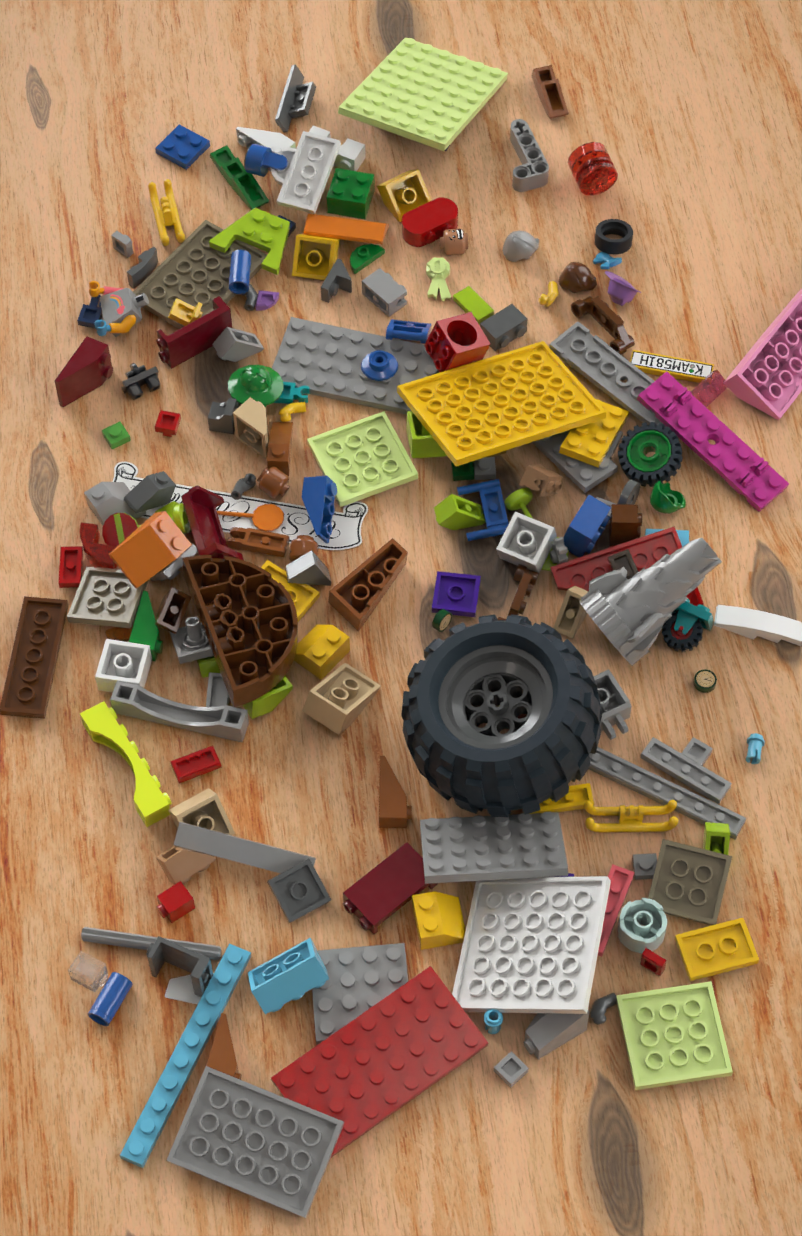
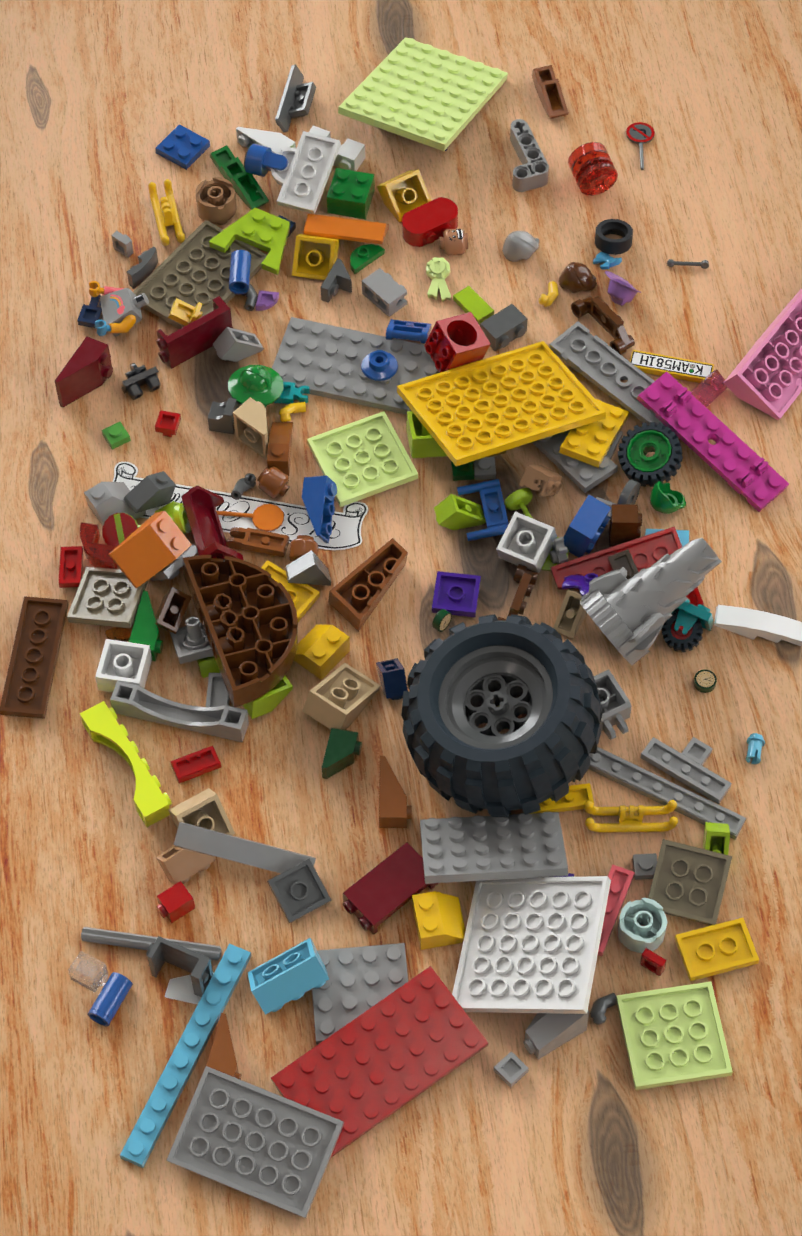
(216, 200): none -> medium nougat brick
(340, 751): none -> dark green slope
(392, 678): none -> dark blue slope
(493, 1021): medium azure pin -> none
(579, 581): none -> dark purple plate
(640, 133): none -> piece
(704, 264): none -> dark grey hinge

